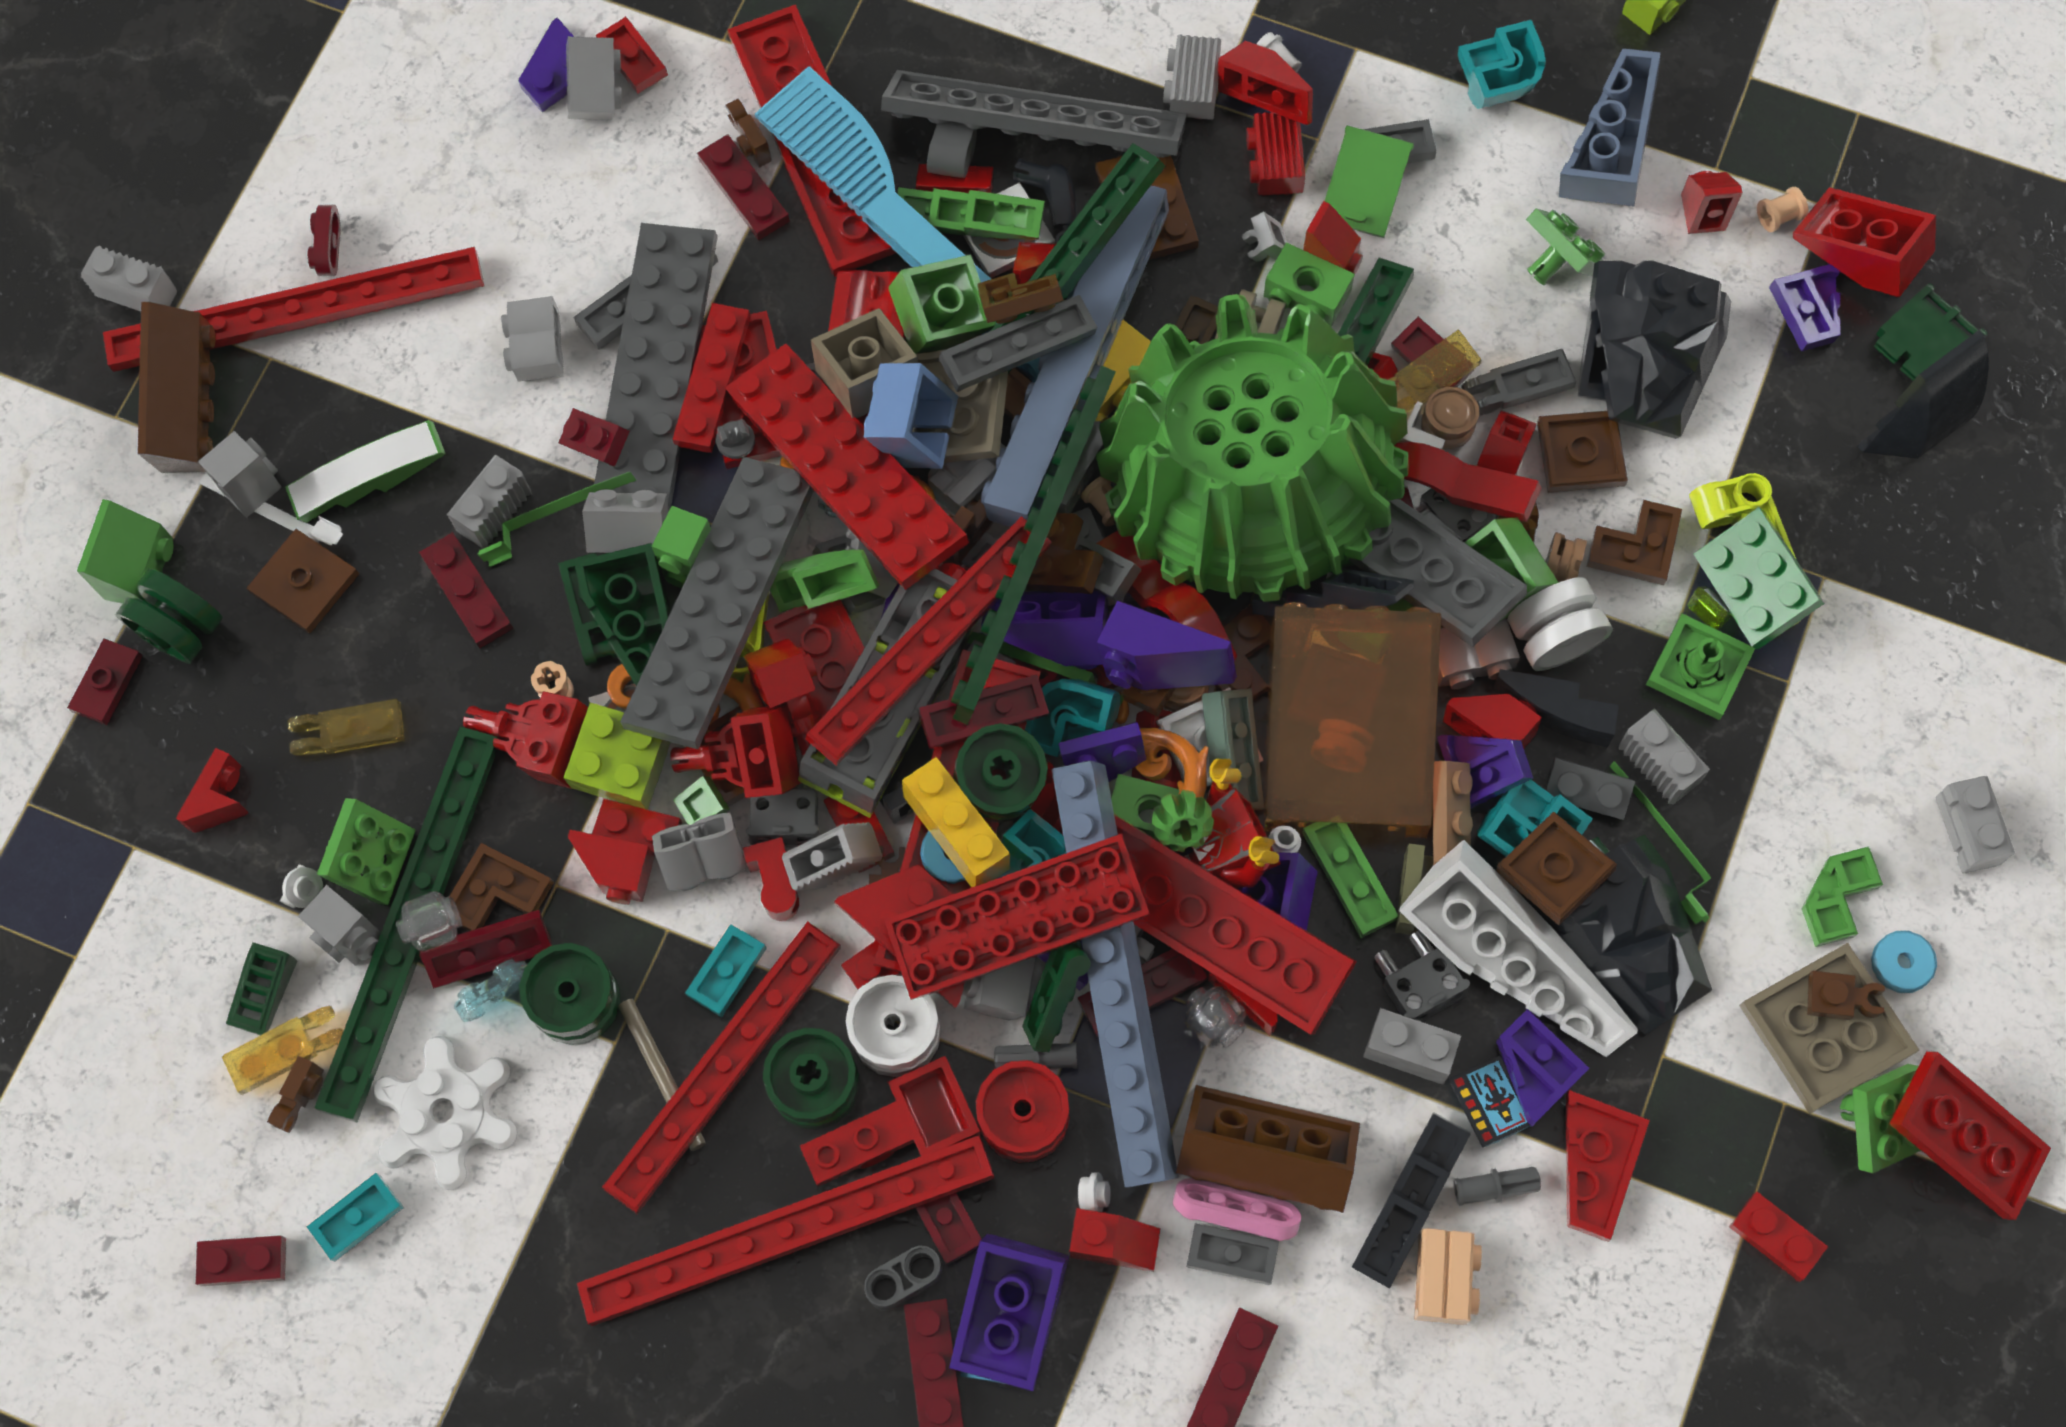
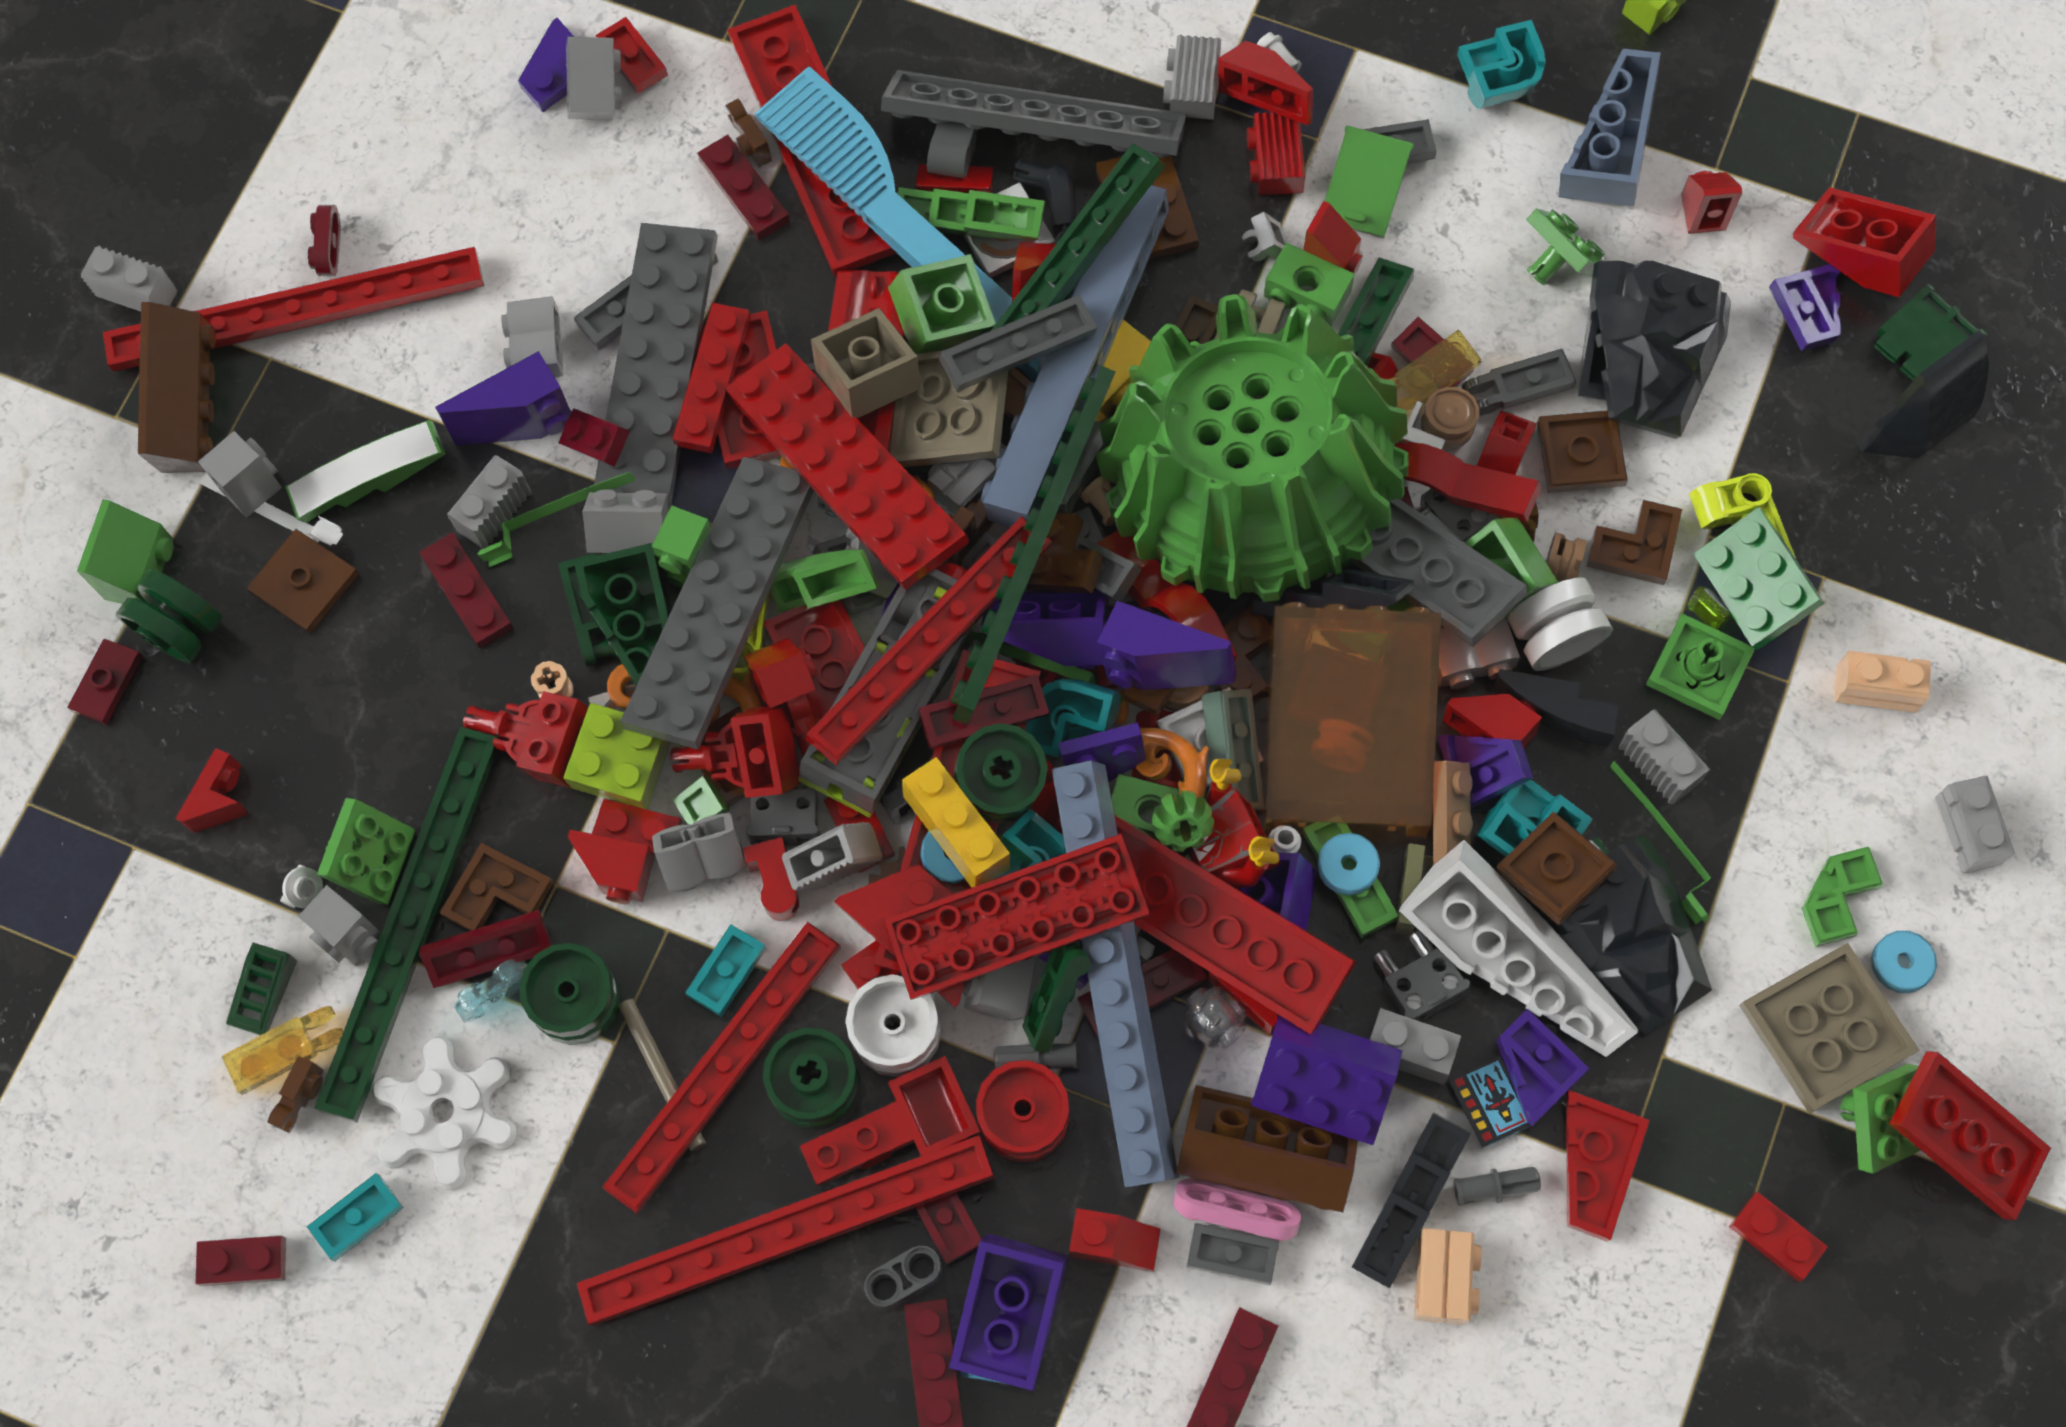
(349, 728): clear yellow hinge -> none
(429, 921): clear head -> none
(508, 406): none -> dark purple slope
(735, 439): dark grey plate -> none
(907, 399): medium blue piece -> none
(1005, 299): reddish brown plate -> none
(1093, 1192): white plate -> none
(1328, 1079): none -> dark purple brick
(1348, 881): none -> medium azure piece
(1590, 788): dark grey plate -> none
(1782, 209): light nougat bush -> none
(1837, 997): reddish brown plate -> none
(1882, 681): none -> light nougat brick

